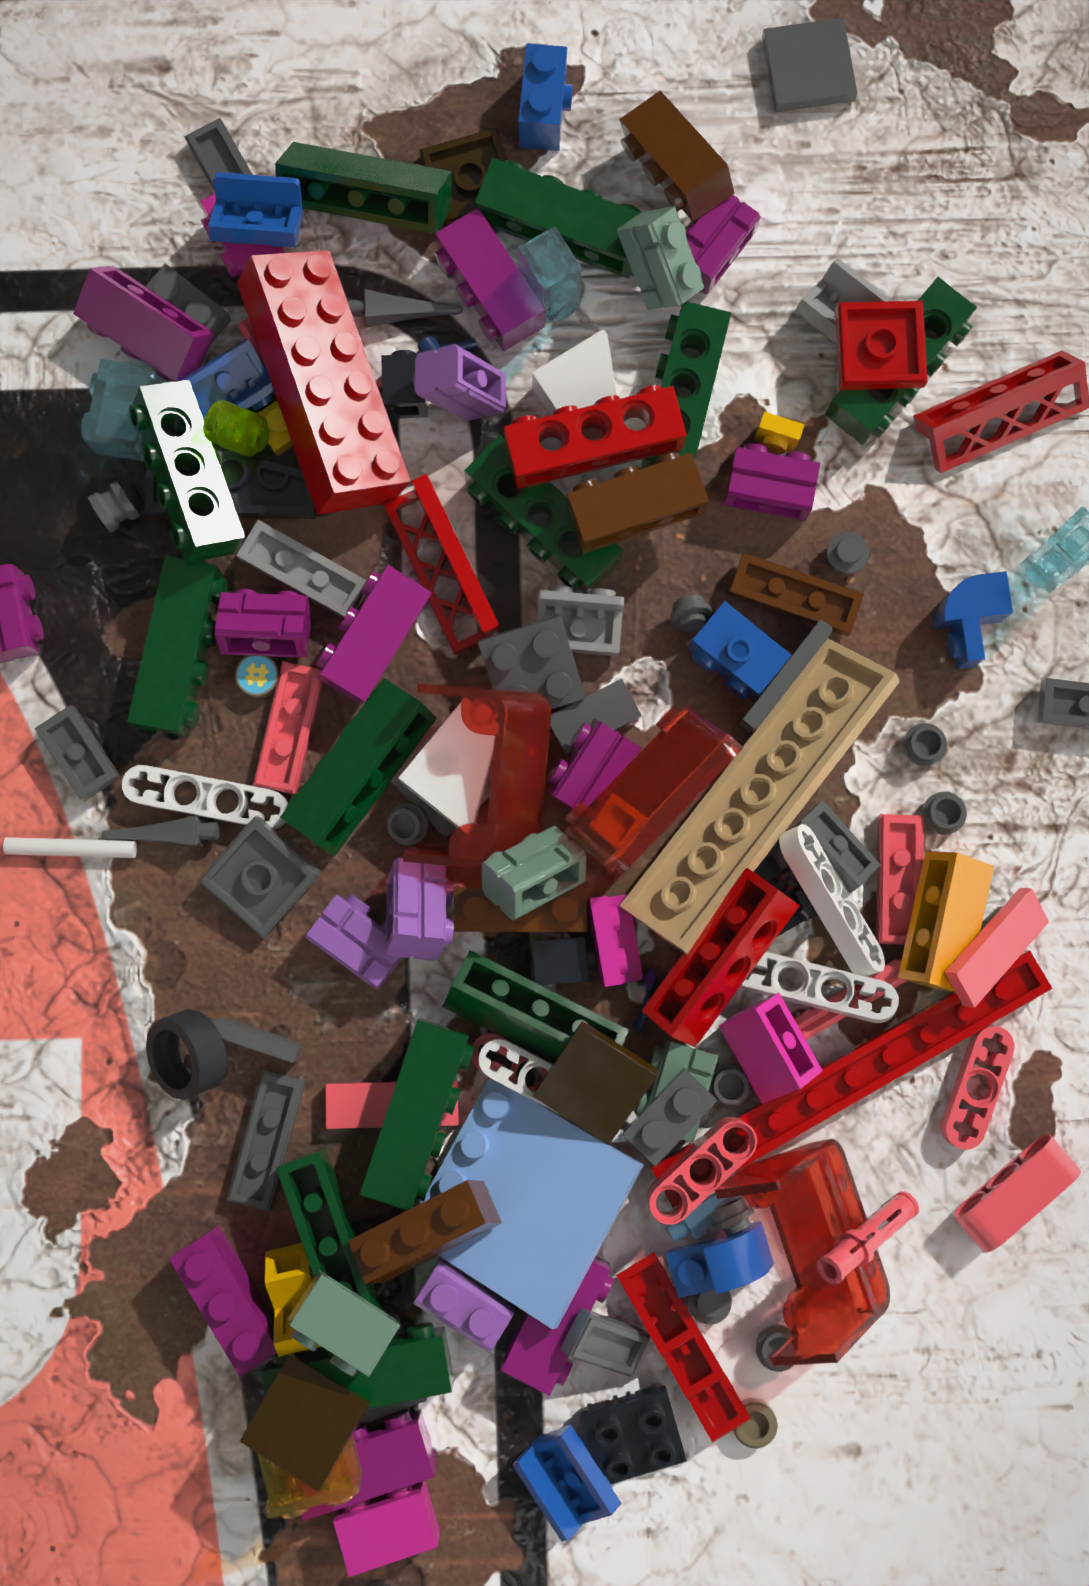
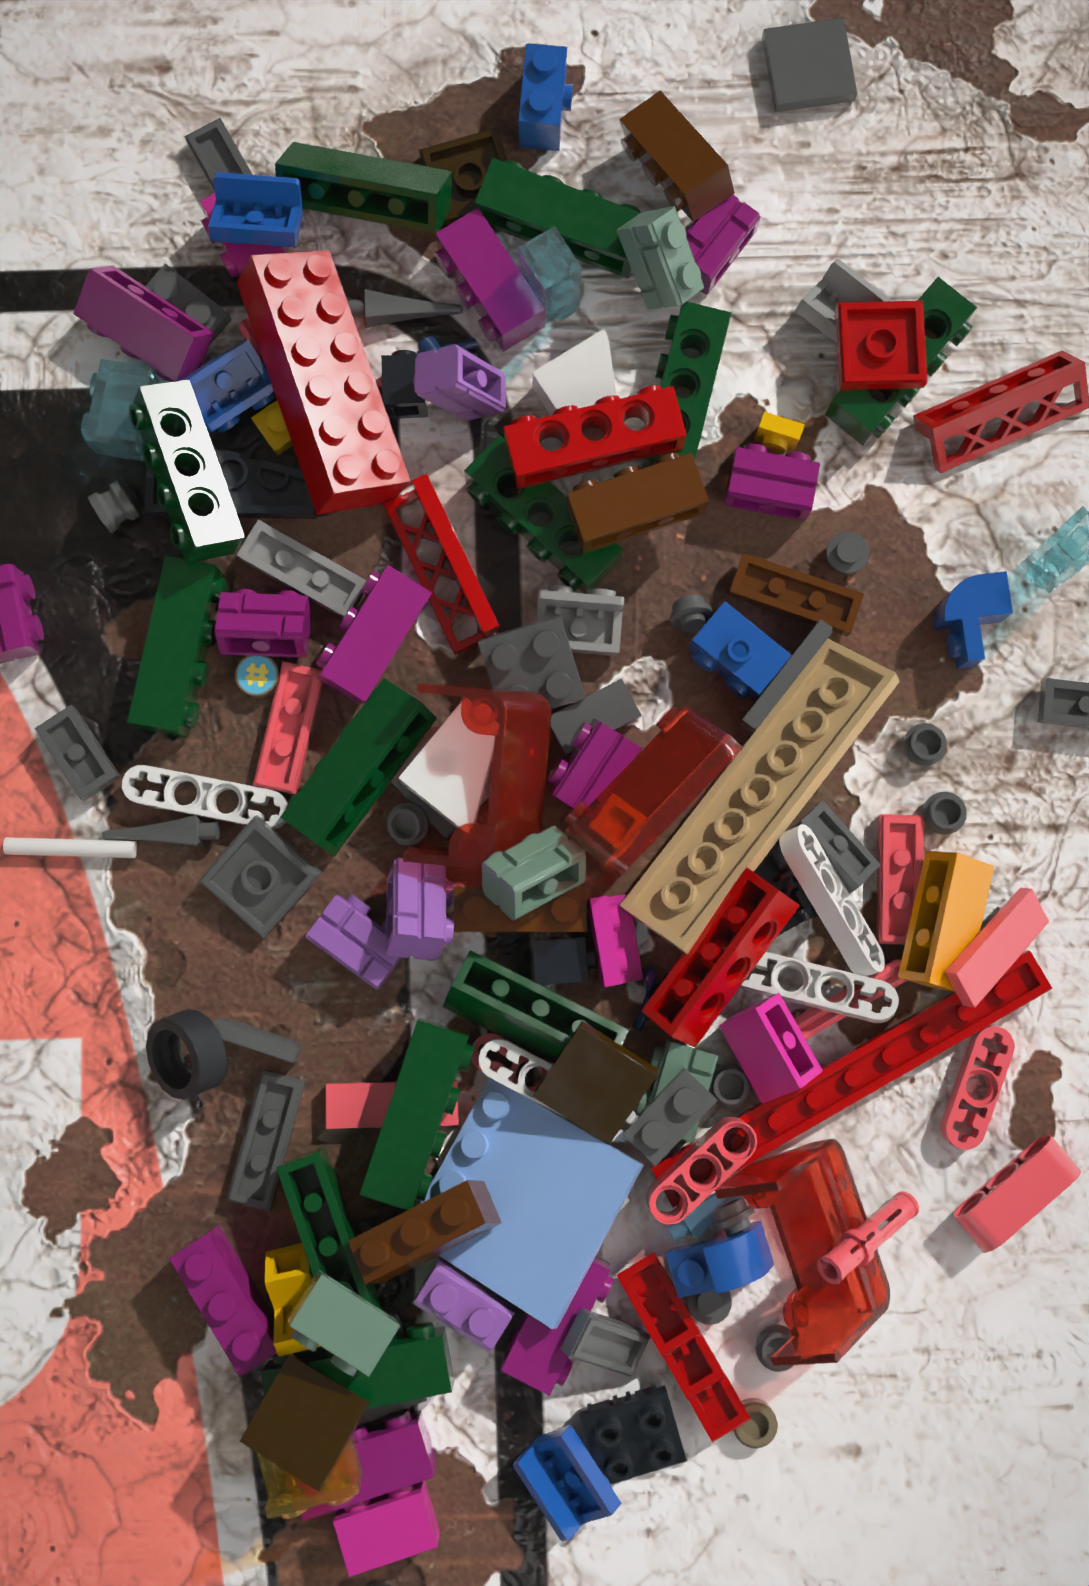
(236, 428): clear neon green plate -> none

